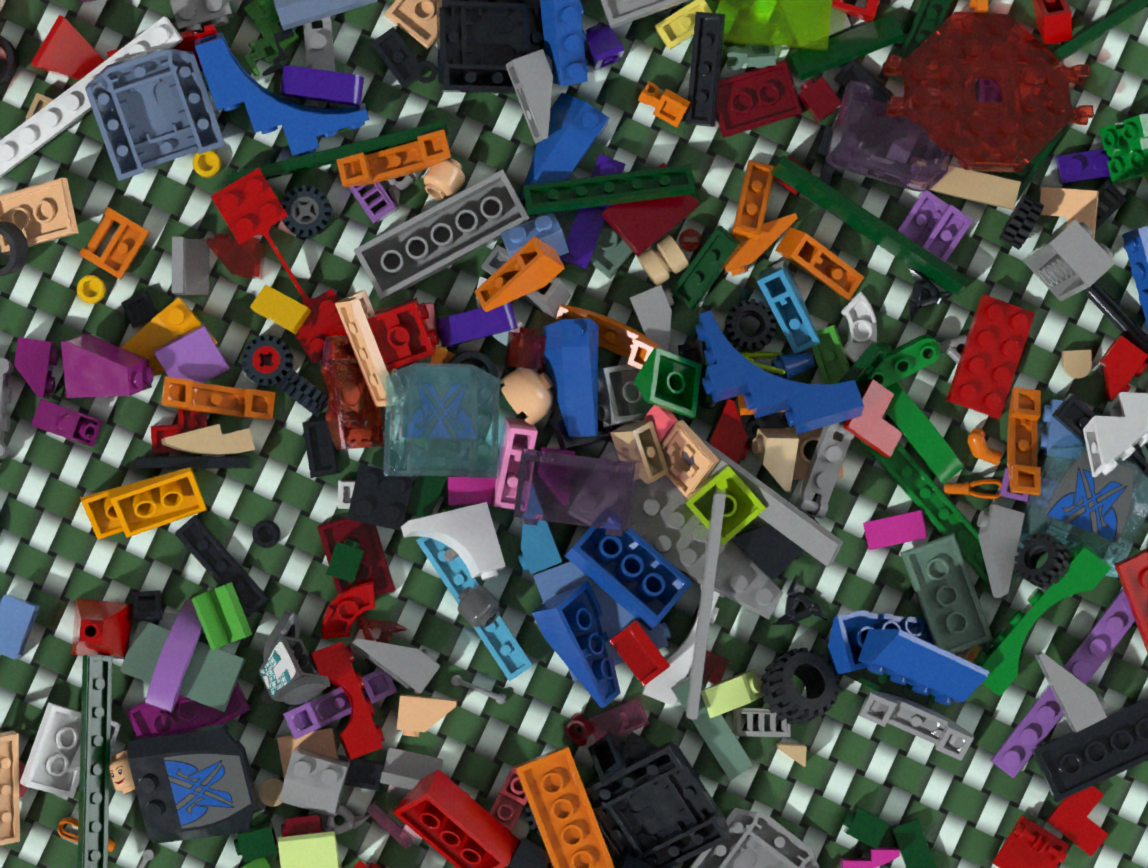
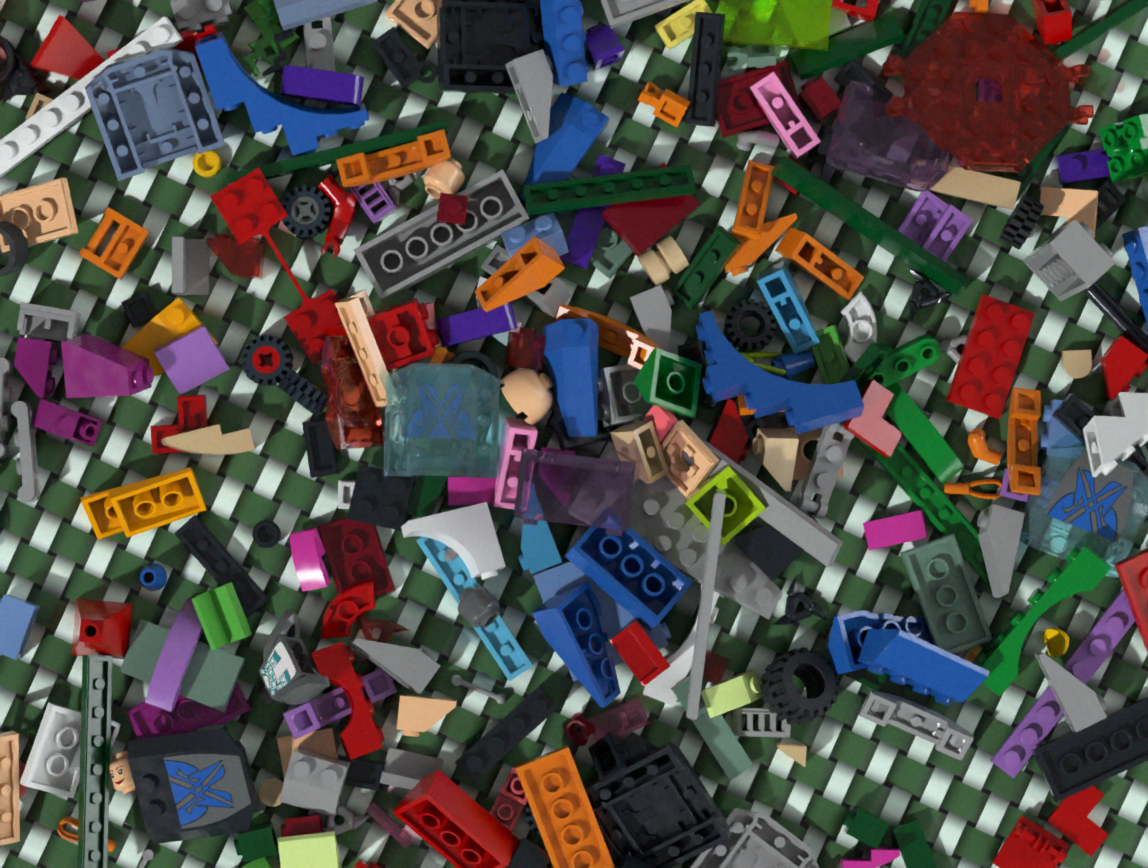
(23, 71): none -> black piece
(26, 441): none -> light grey plate
(47, 322): none -> light grey hinge
(91, 289): yellow tile -> none
(147, 606): black tile -> none
(159, 573): none -> blue cone
(218, 399): orange slope -> none
(231, 462): black tile -> none
(280, 309): yellow tile -> none
(307, 559): none -> dark pink slope
(342, 215): none -> red arm
(346, 560): dark green brick -> none
(452, 208): none -> dark red plate
(506, 734): none -> black arch
(690, 246): clear red hinge -> none
(758, 137): none -> light grey arm
(785, 116): none -> bright pink slope
(1051, 568): black tyre -> none
(1056, 641): none -> yellow piece

